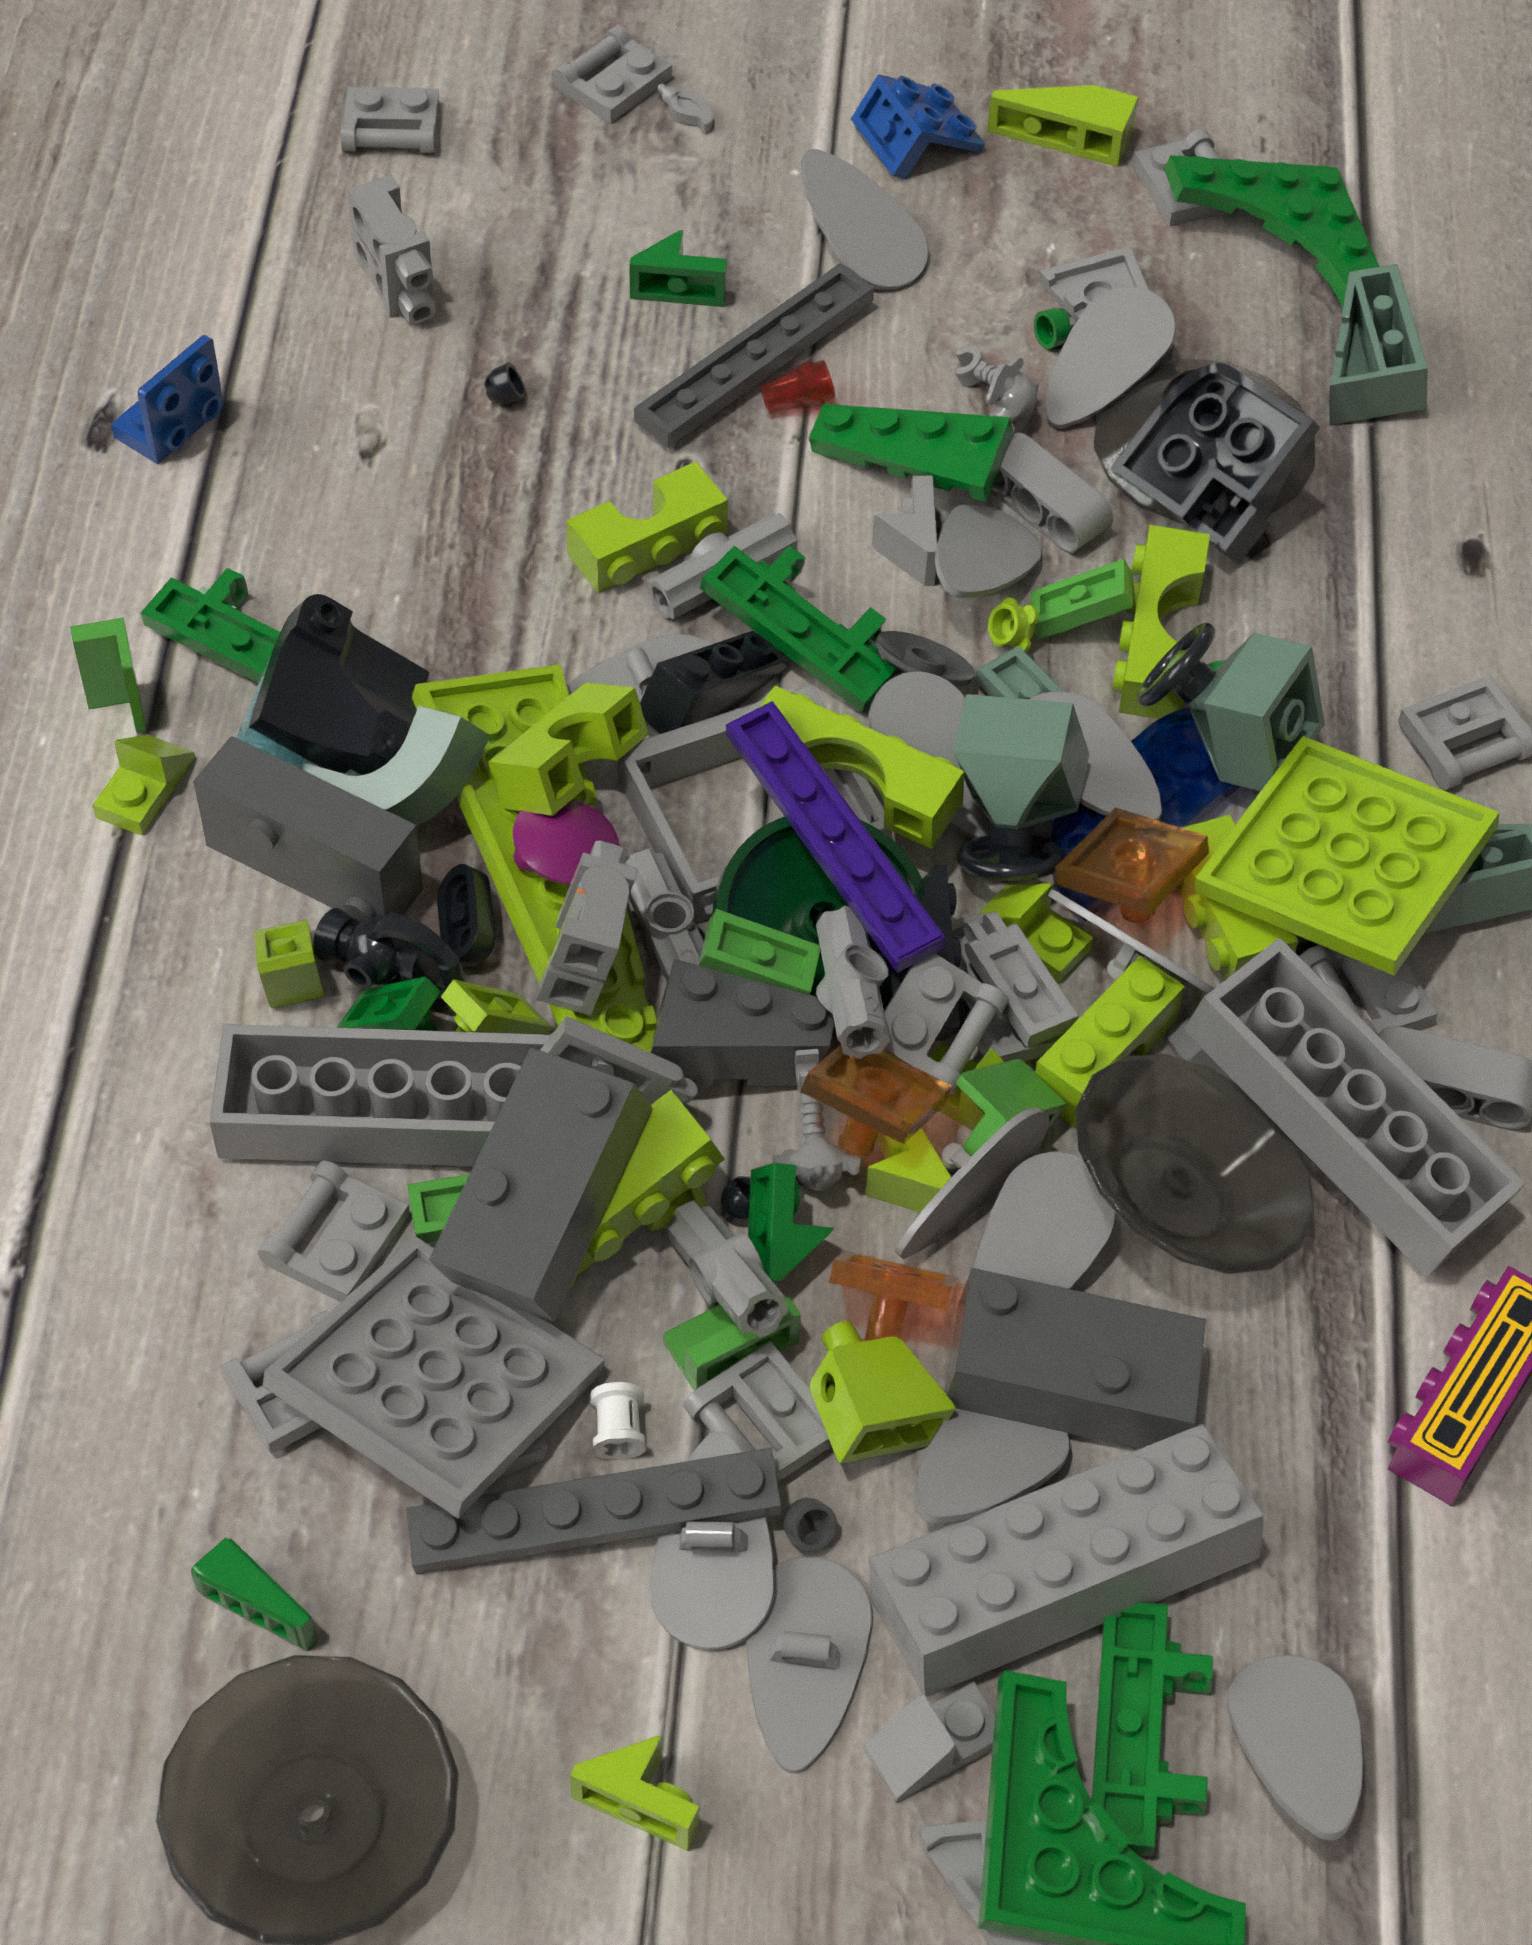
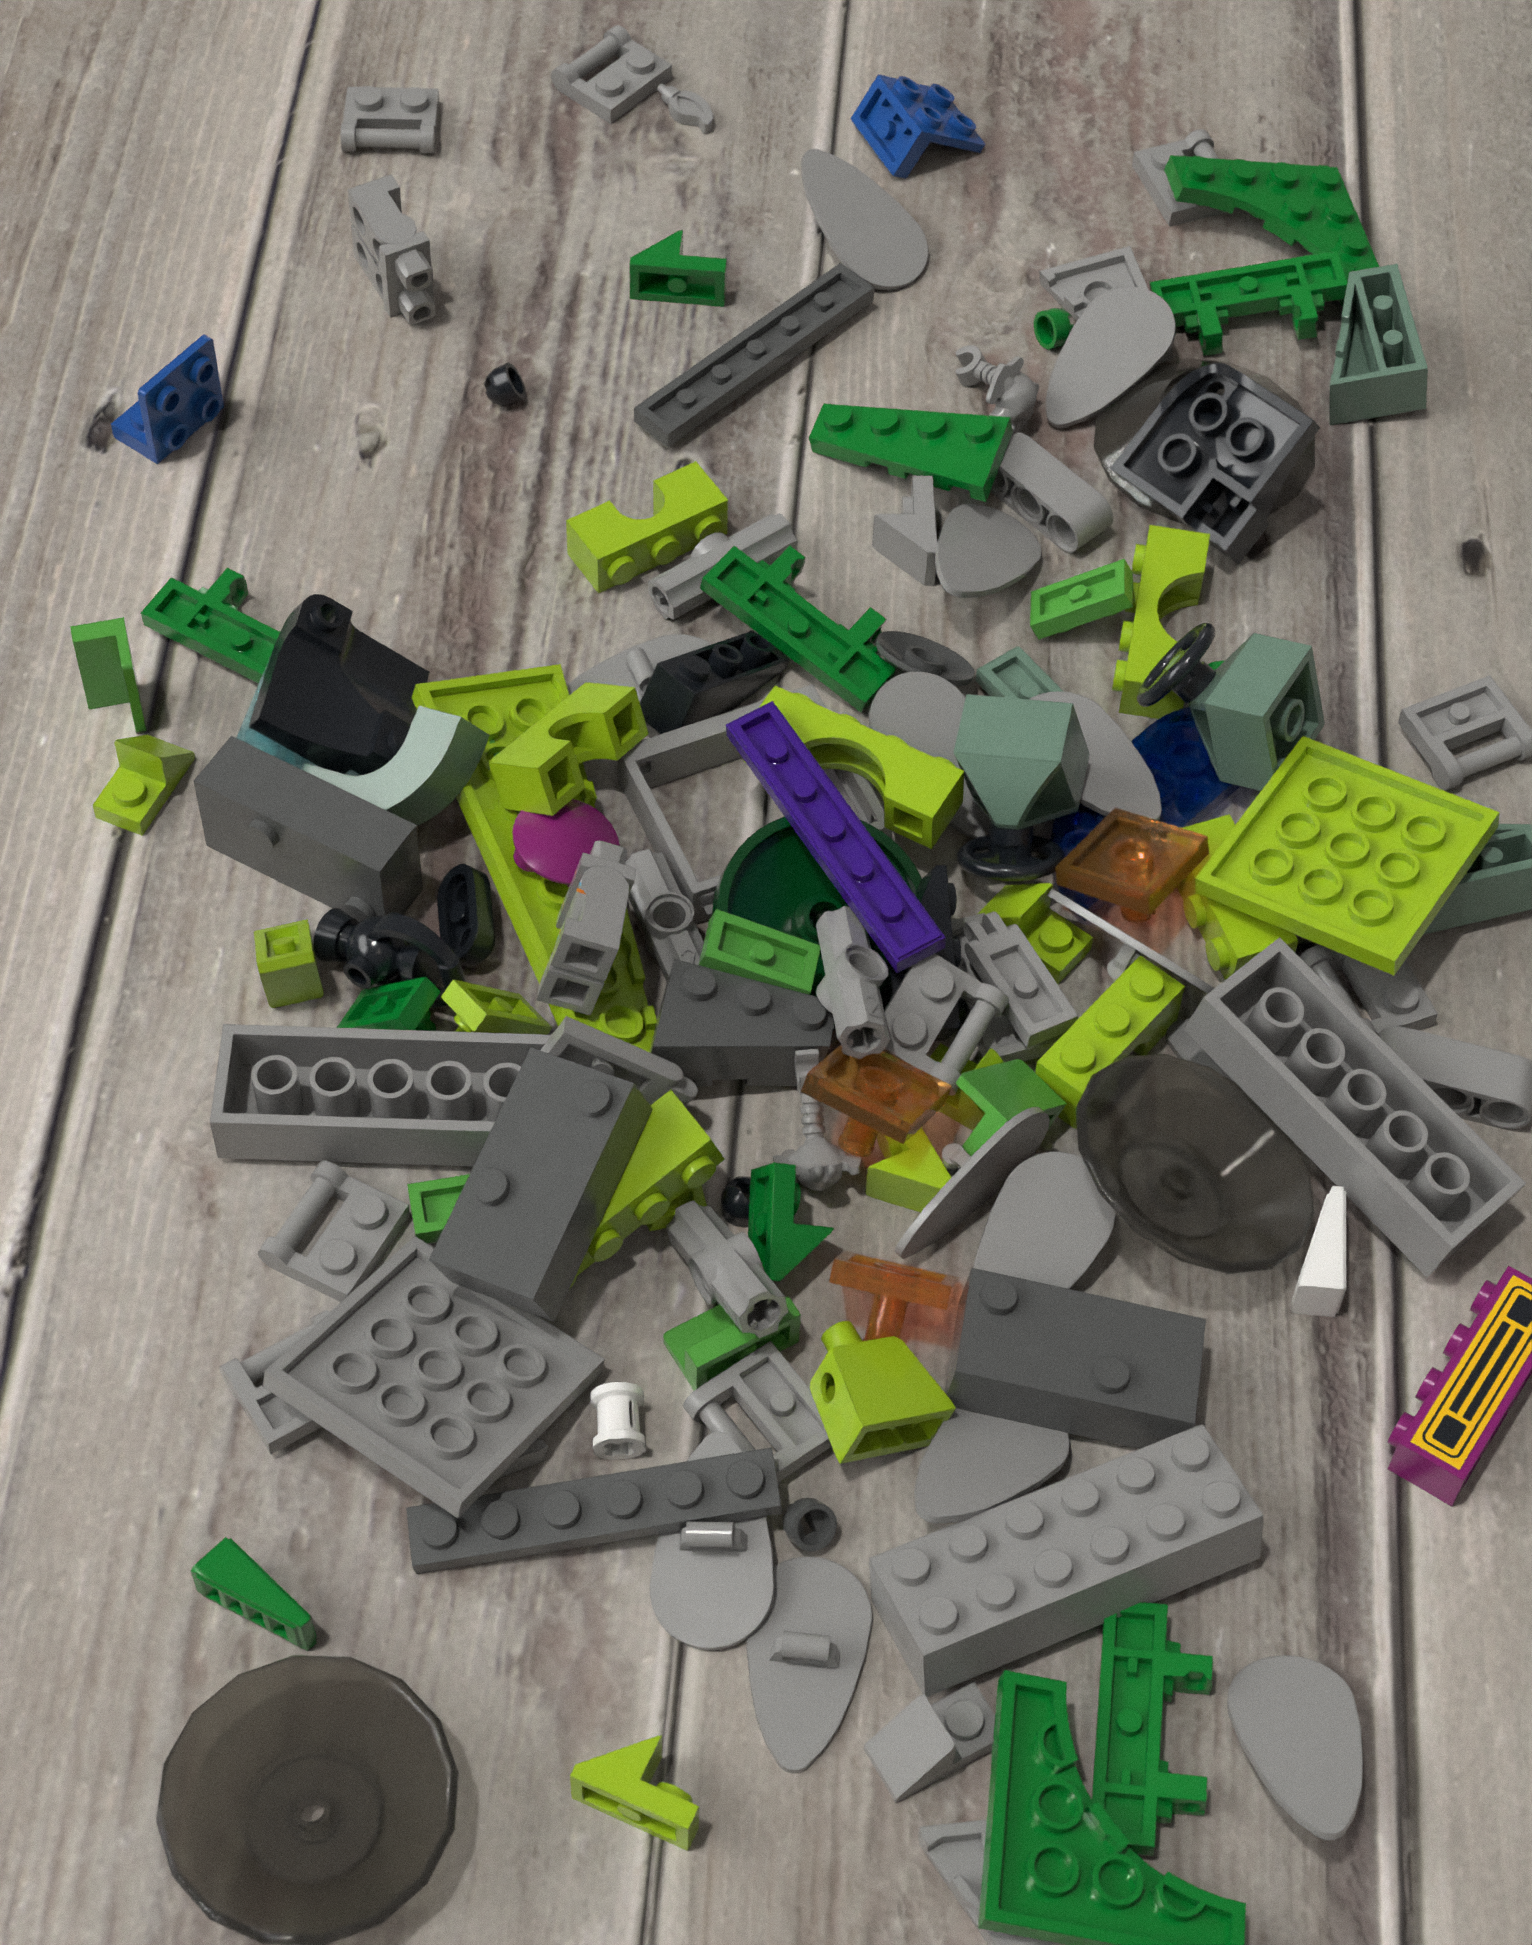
(799, 388): clear red cone -> none
(1012, 624): lime plate -> none
(1068, 119): lime slope -> none
(1288, 285): none -> green hinge
(1324, 1269): none -> white slope

